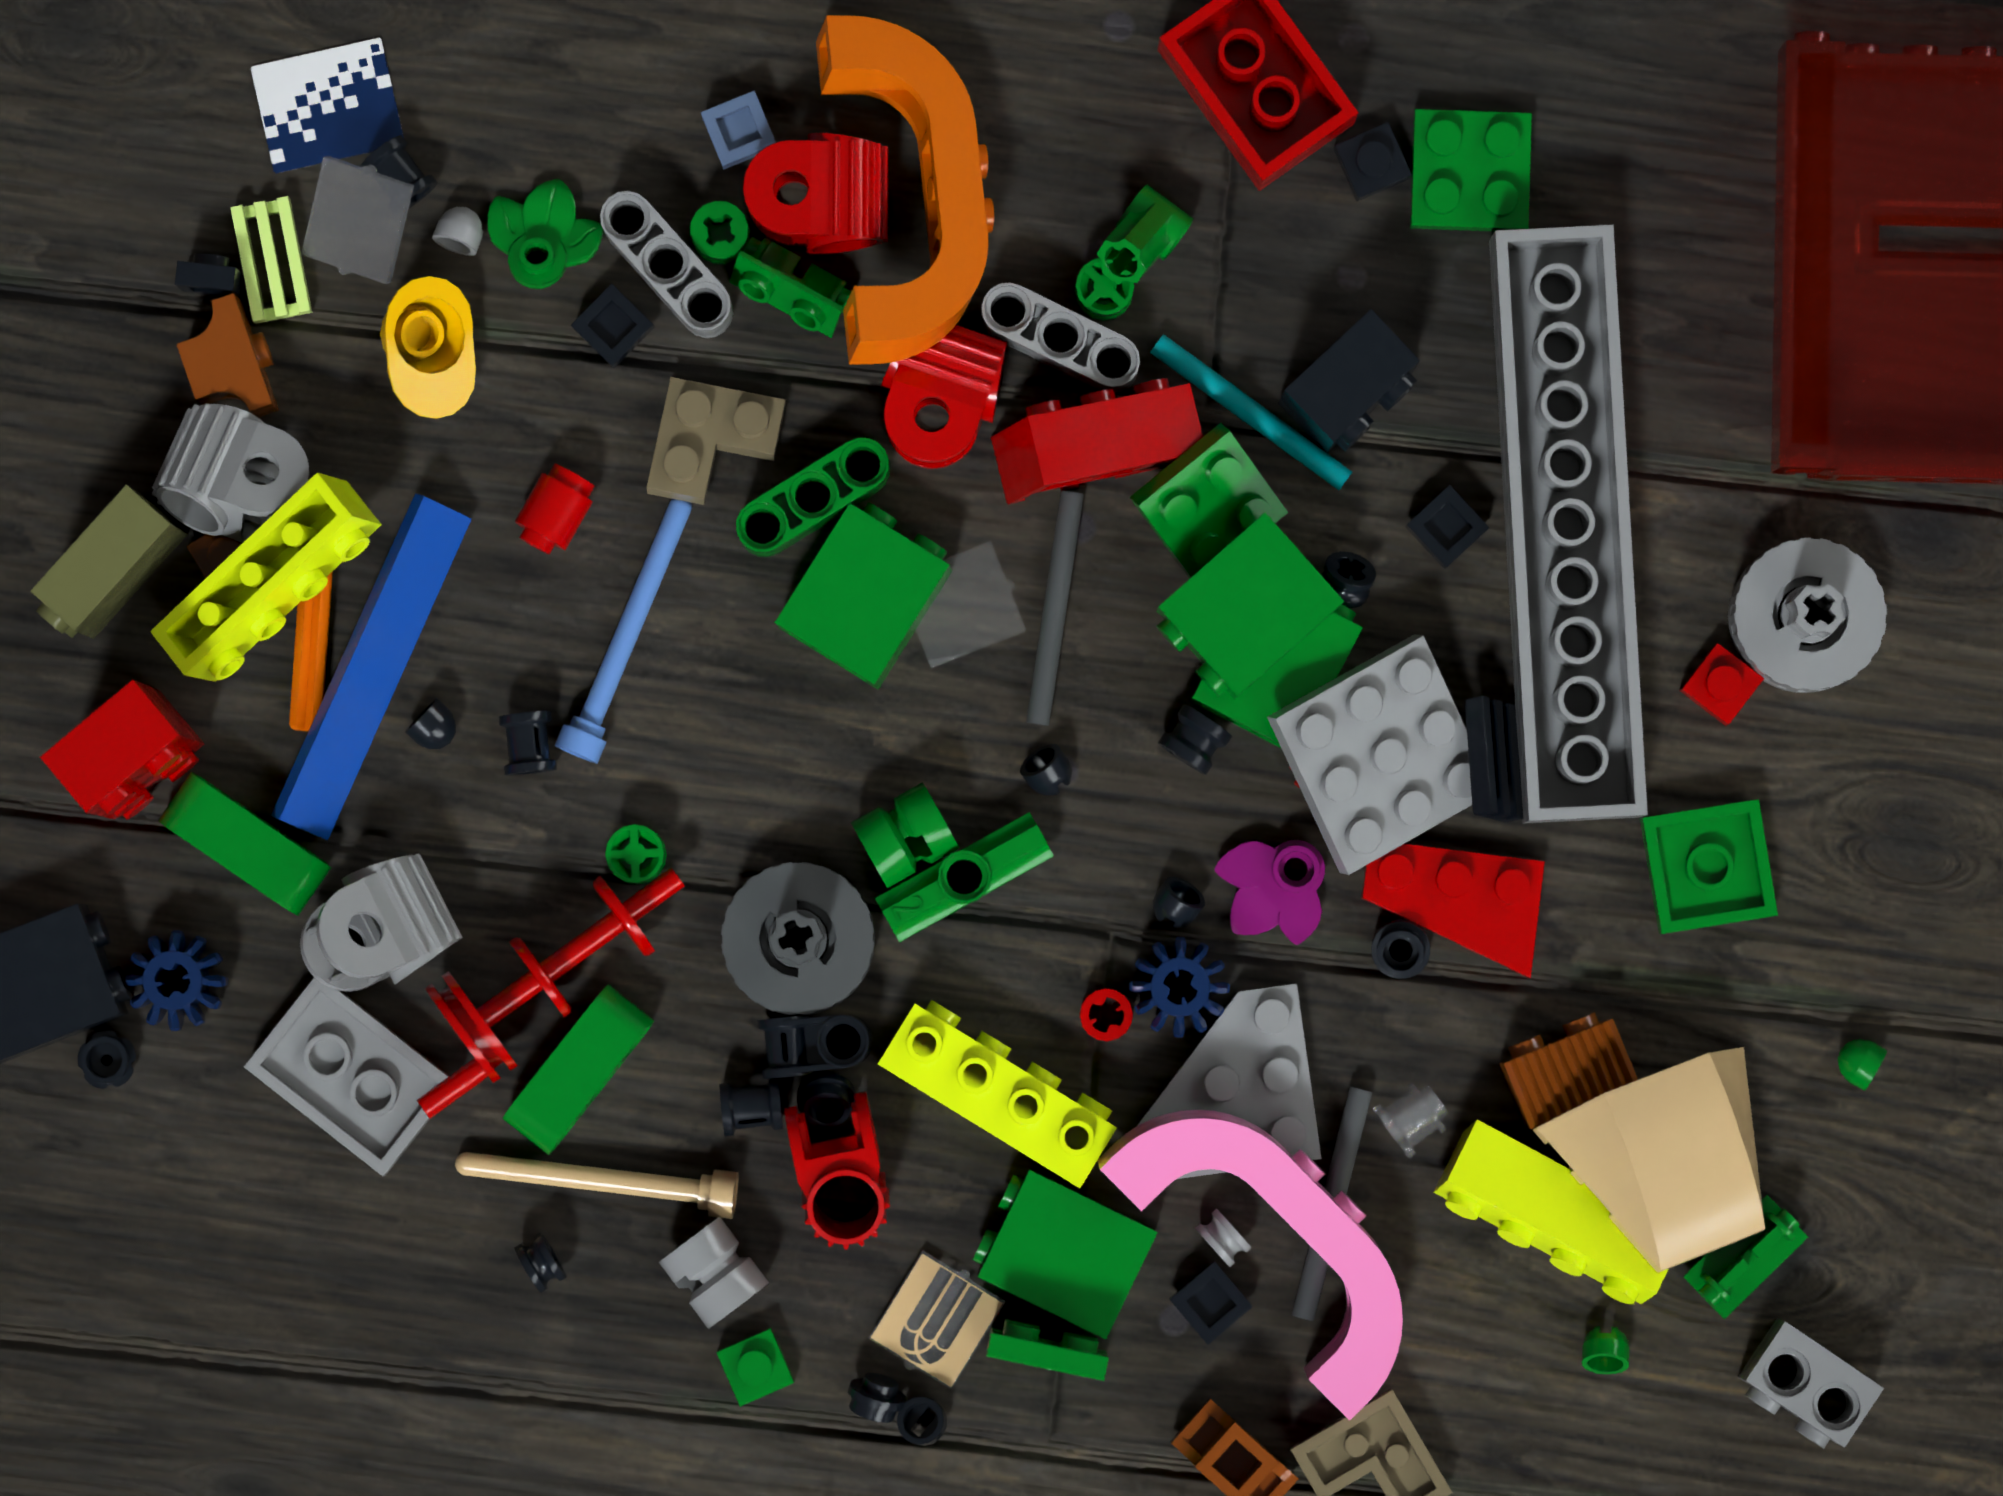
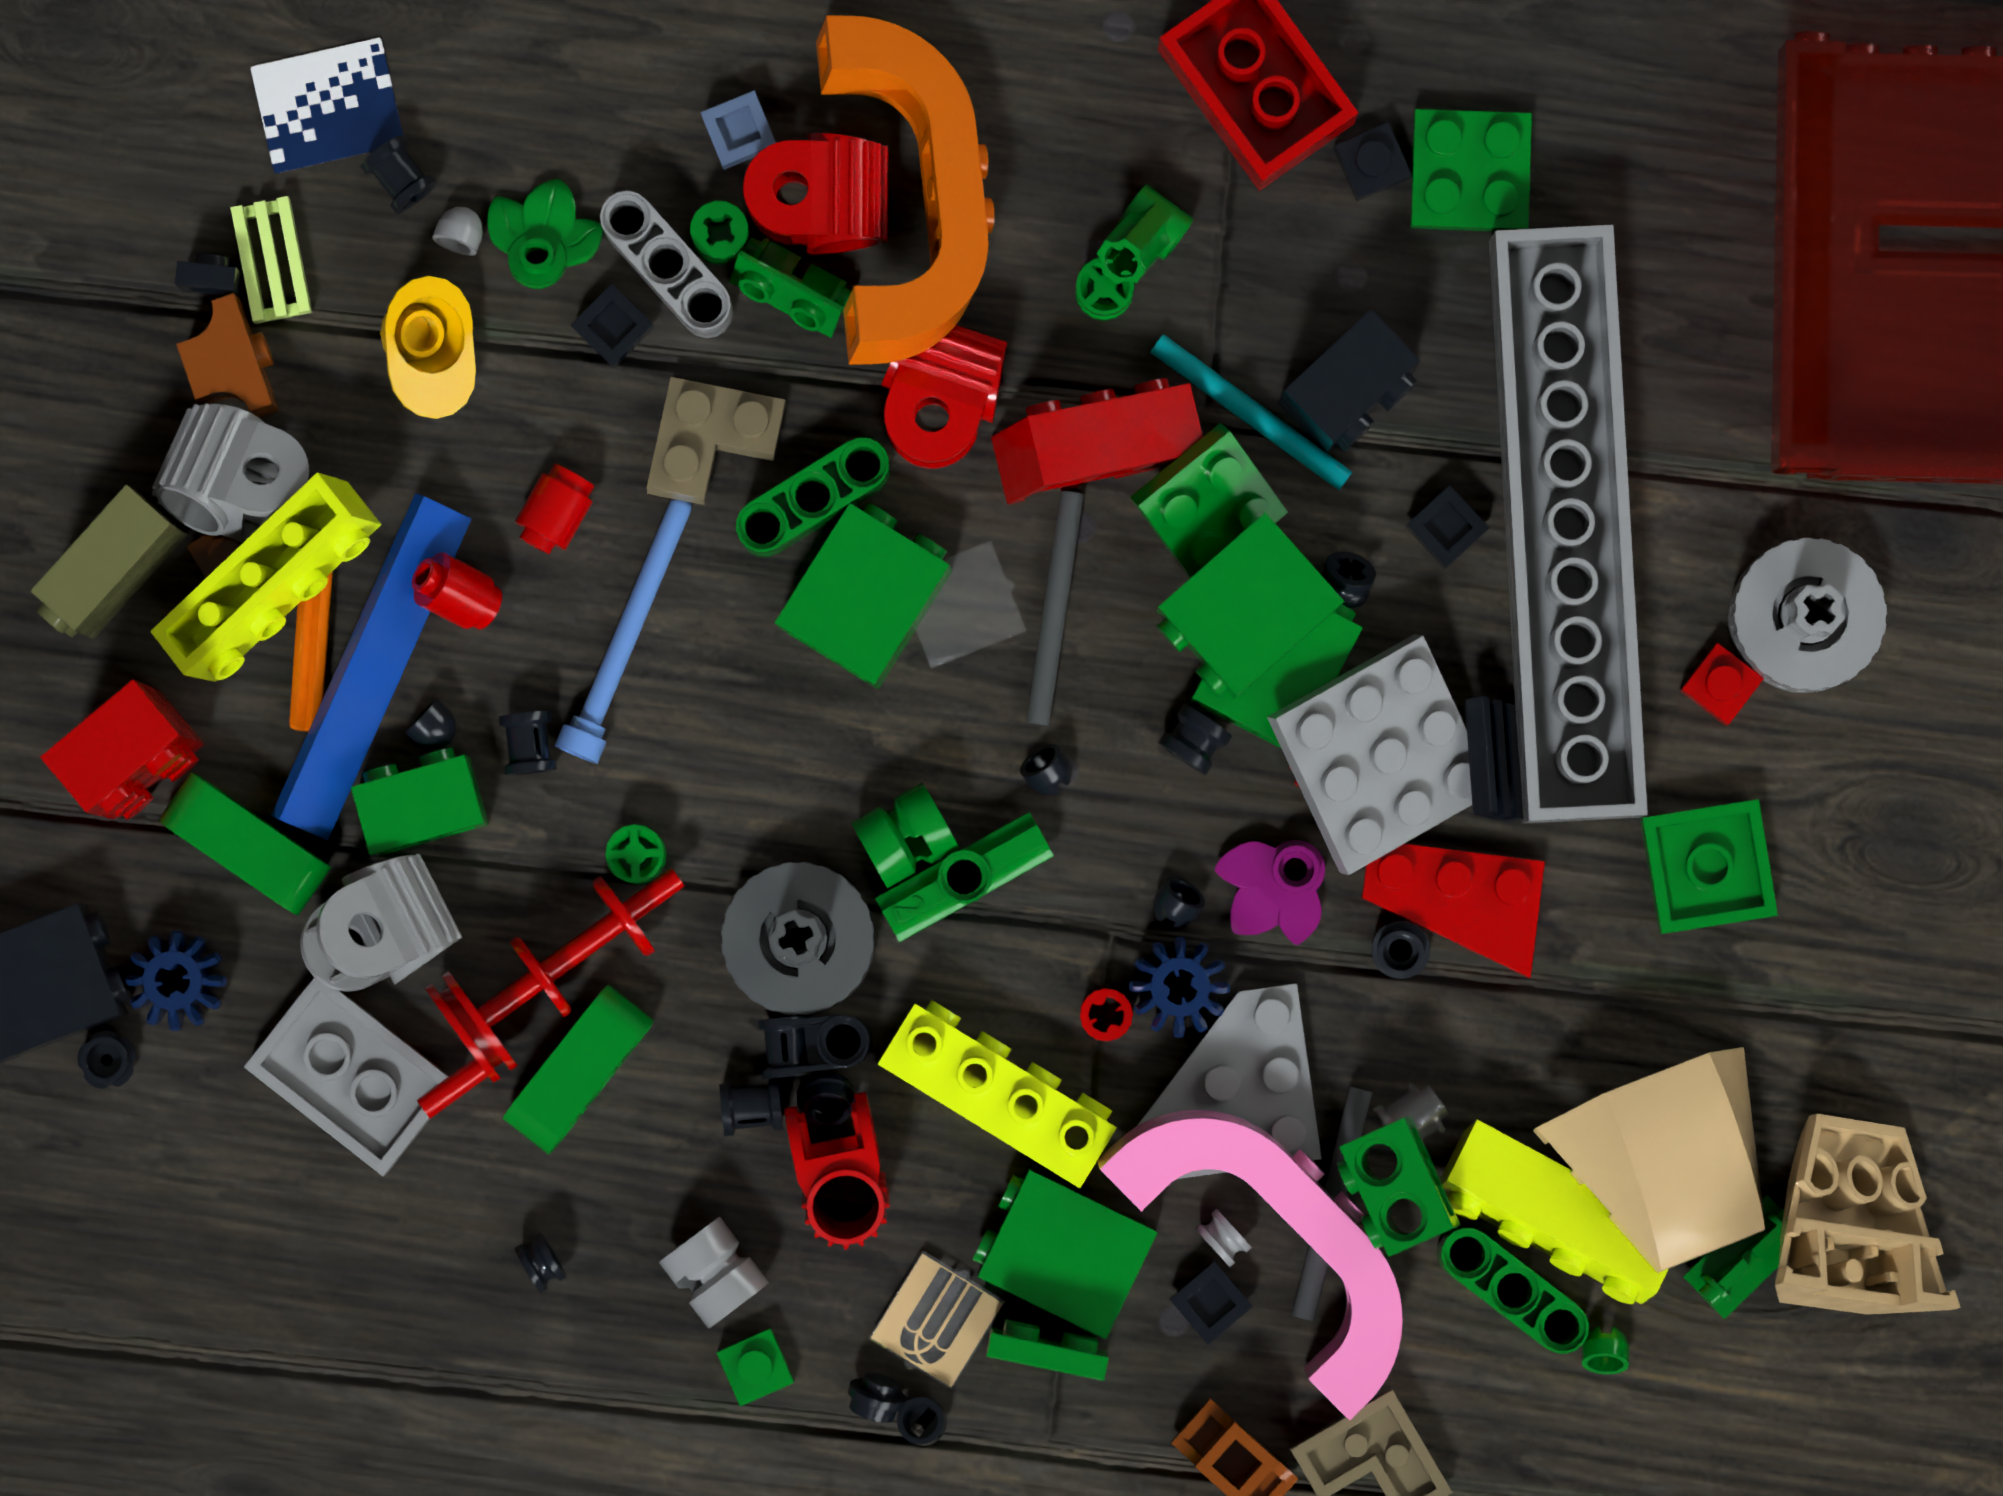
(357, 219): clear piece -> none
(418, 803): none -> green brick
(456, 591): none -> red brick
(711, 1192): tan piece -> none
(1042, 314): light grey beam -> none
(1412, 1180): none -> green brick
(1540, 1297): none -> green beam
(1566, 1071): dark orange brick -> none
(1815, 1374): light grey brick -> none
(1857, 1223): none -> tan wedge
(1860, 1062): green hinge -> none

